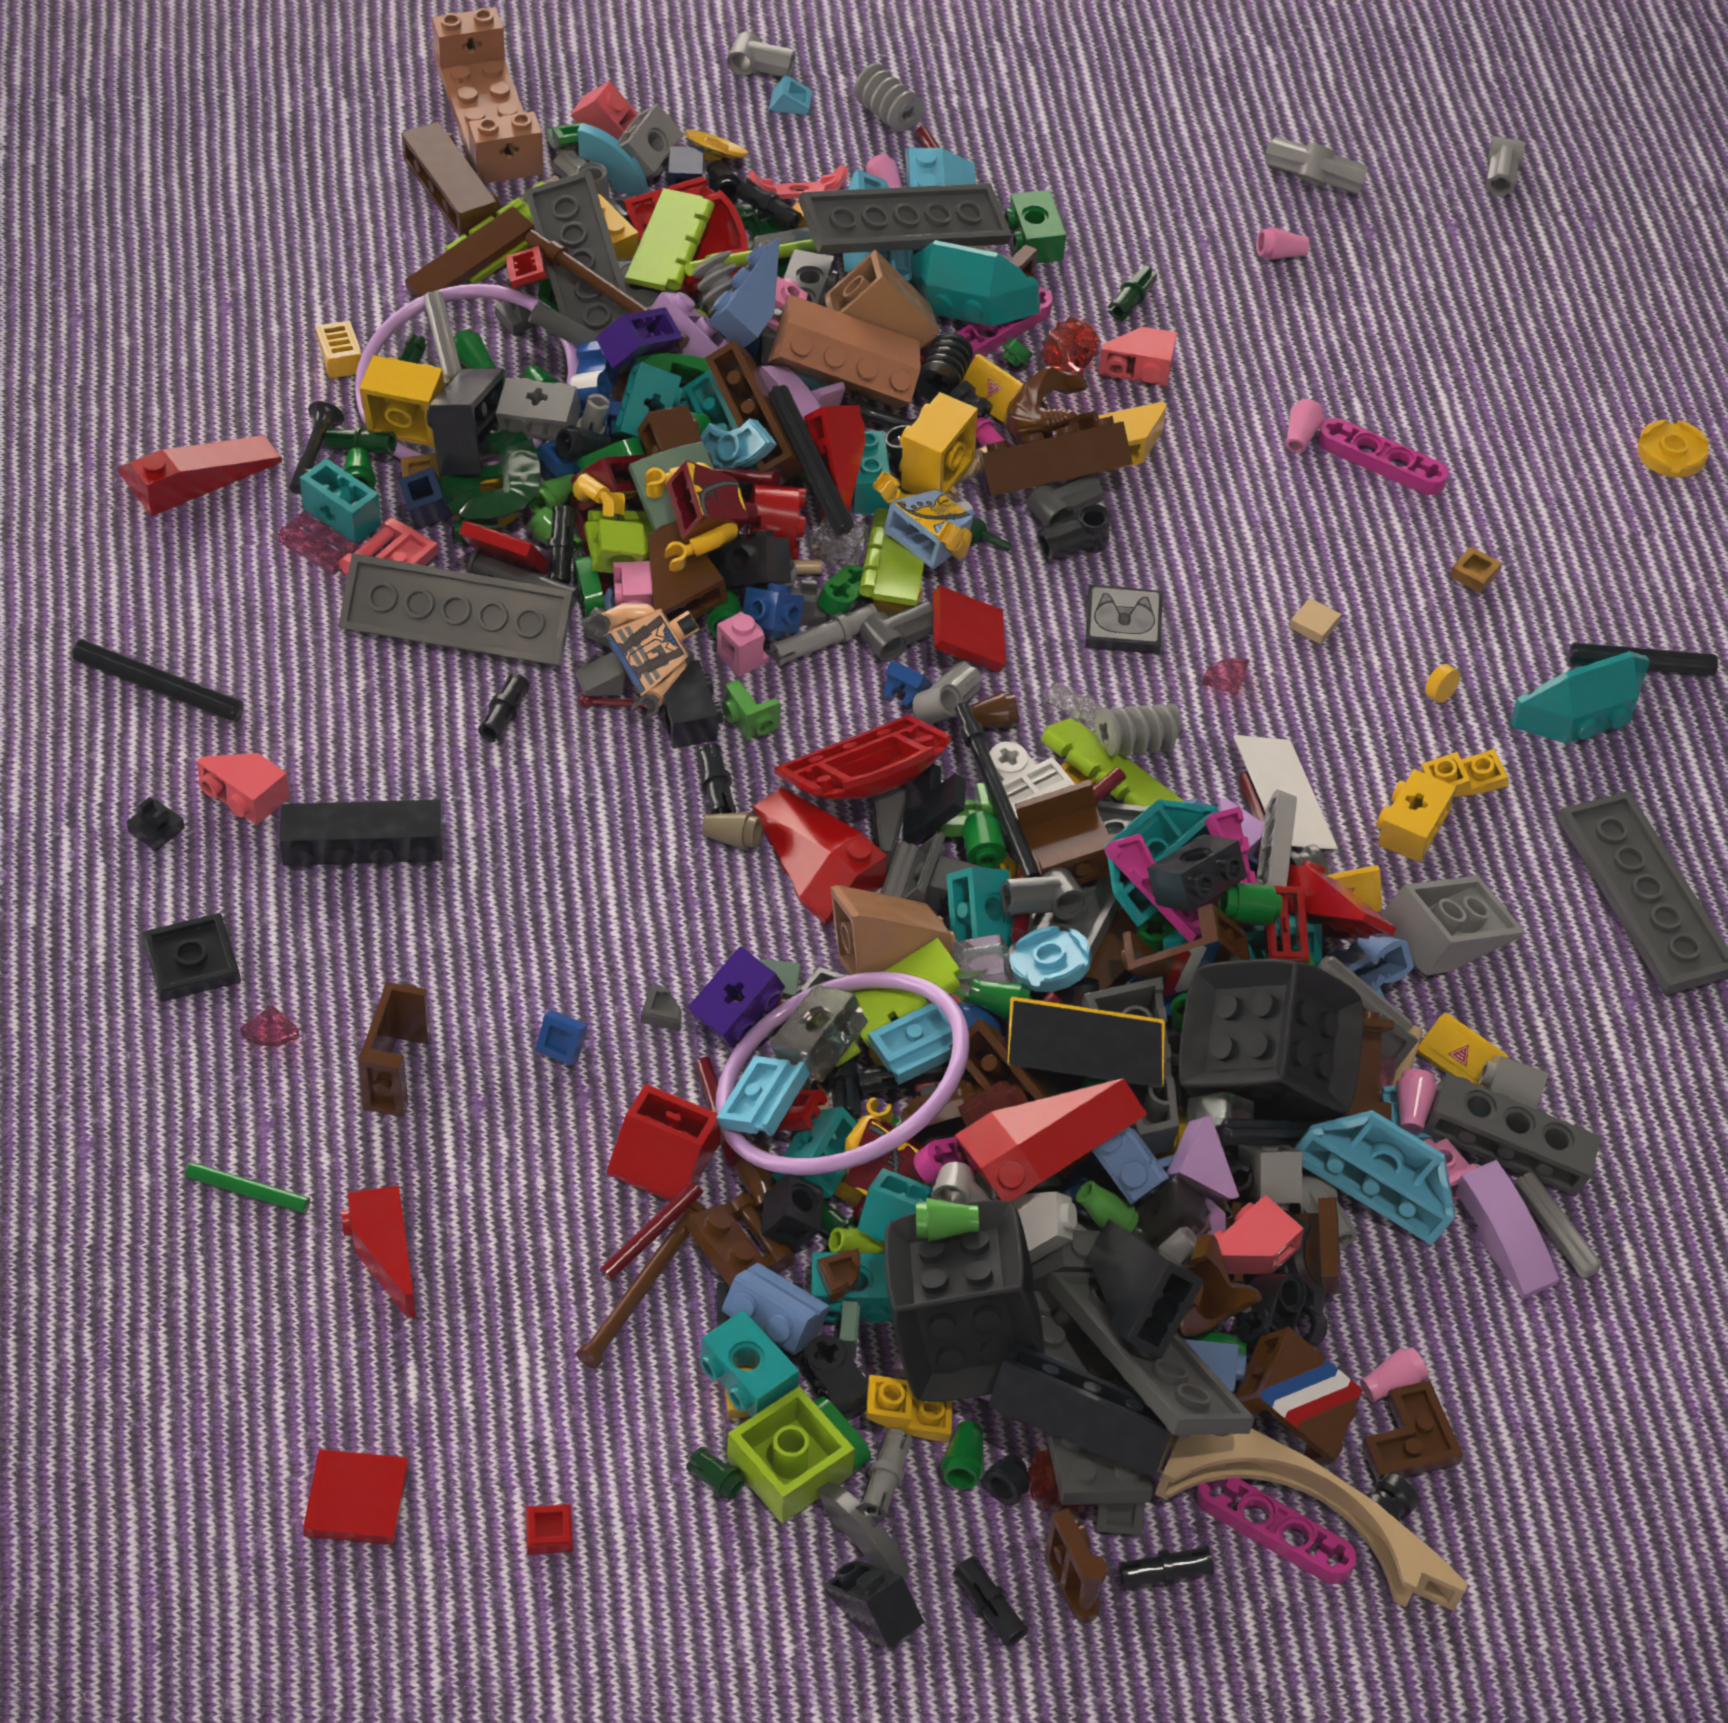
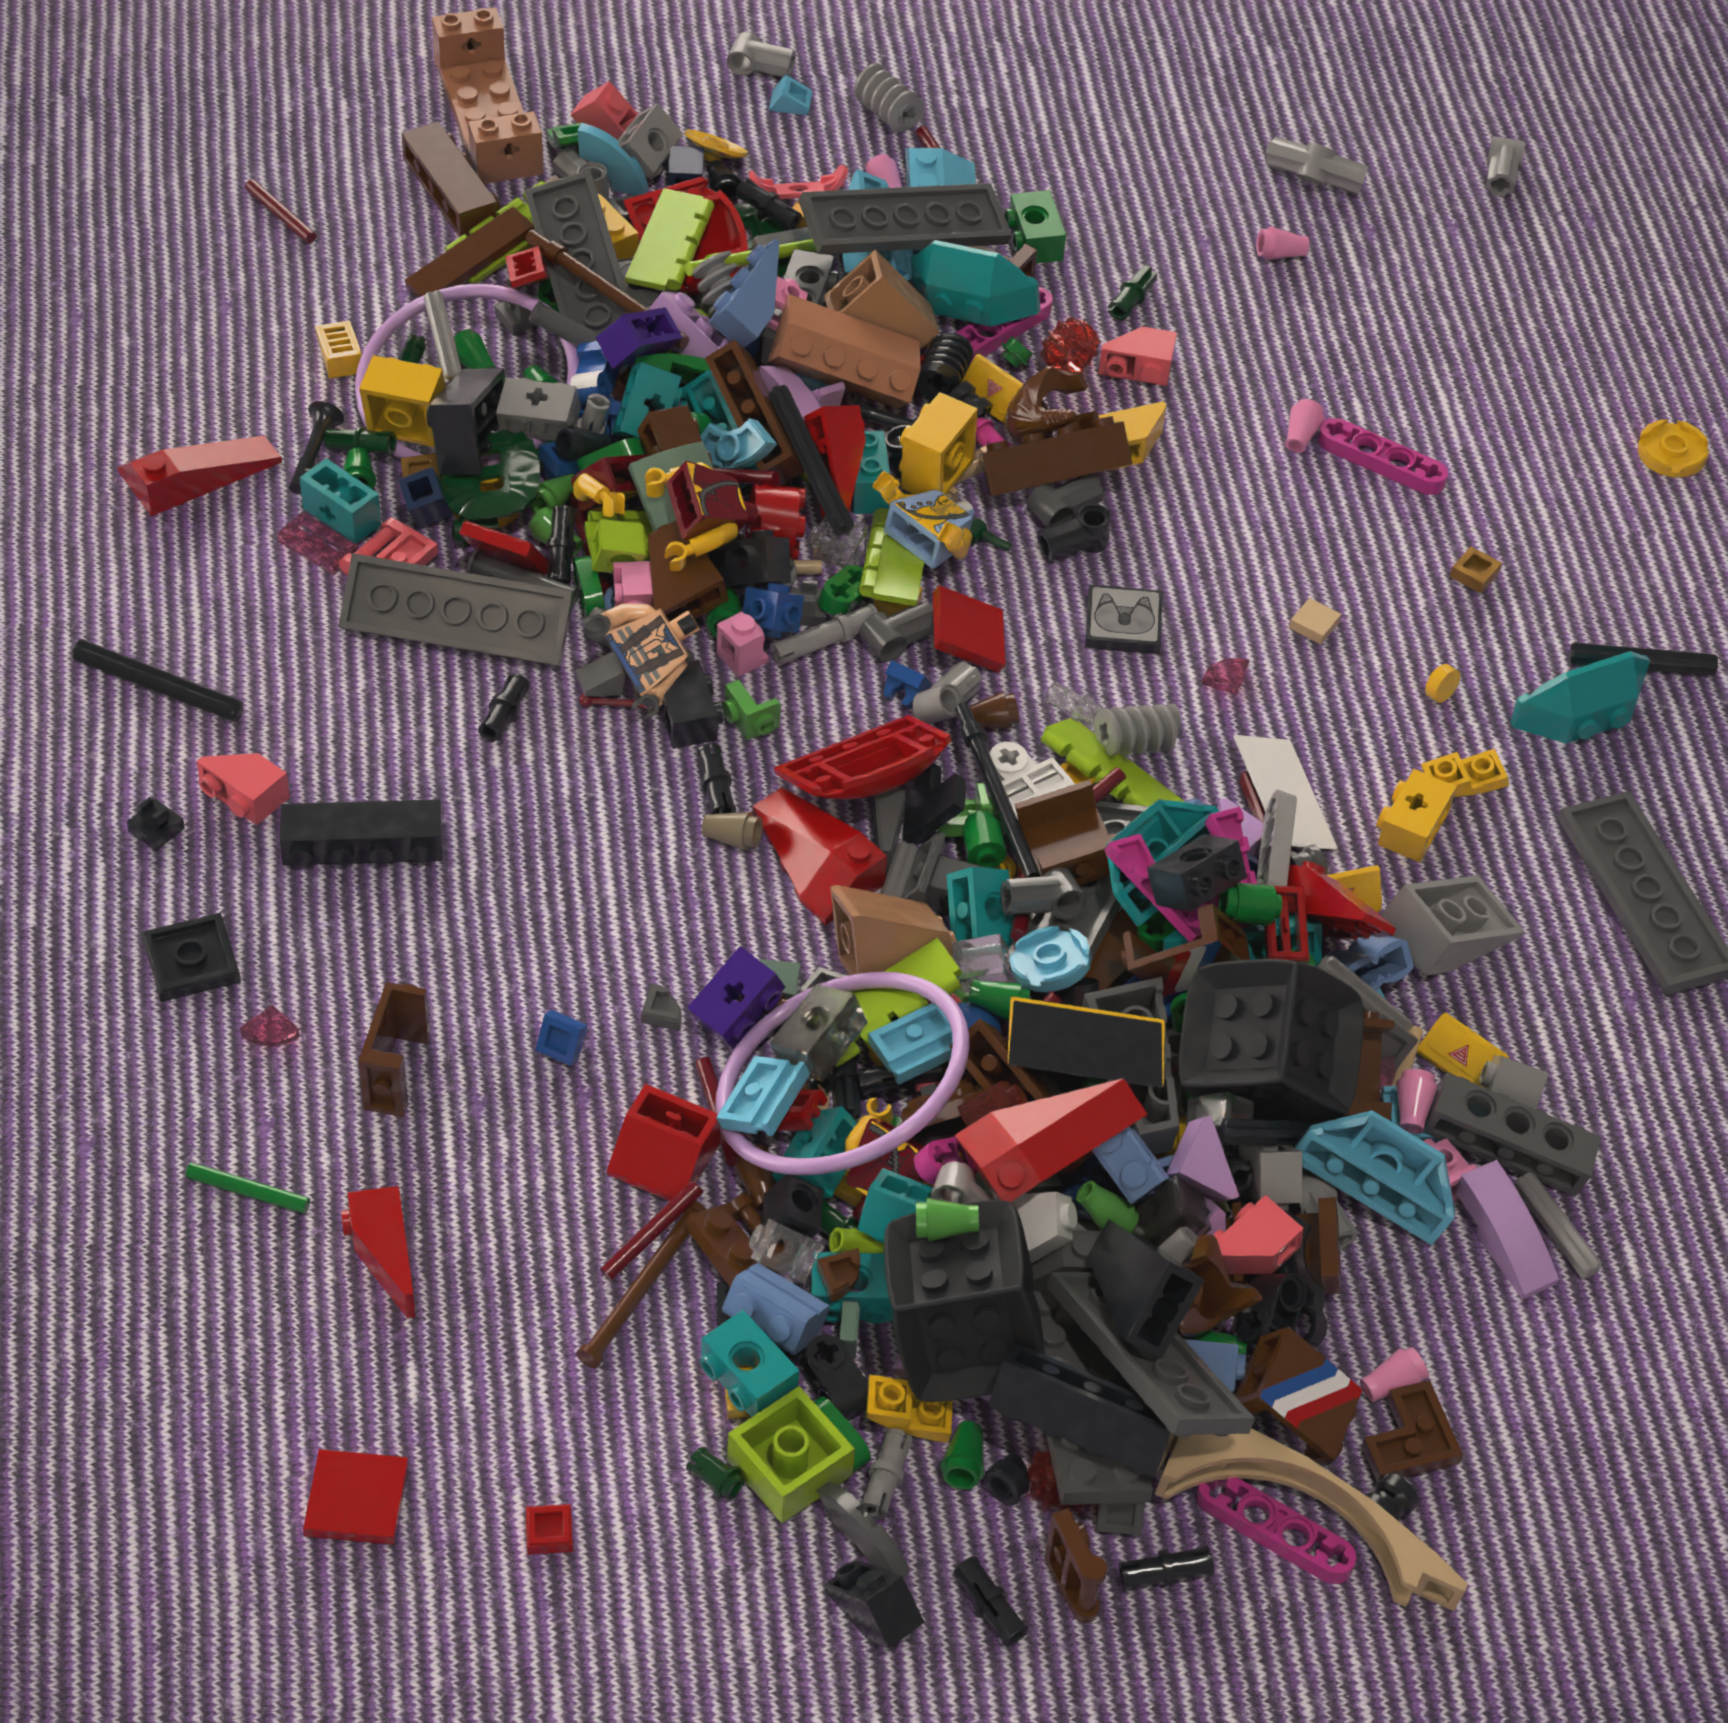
(280, 211): none -> dark red bar
(794, 1260): none -> clear brick

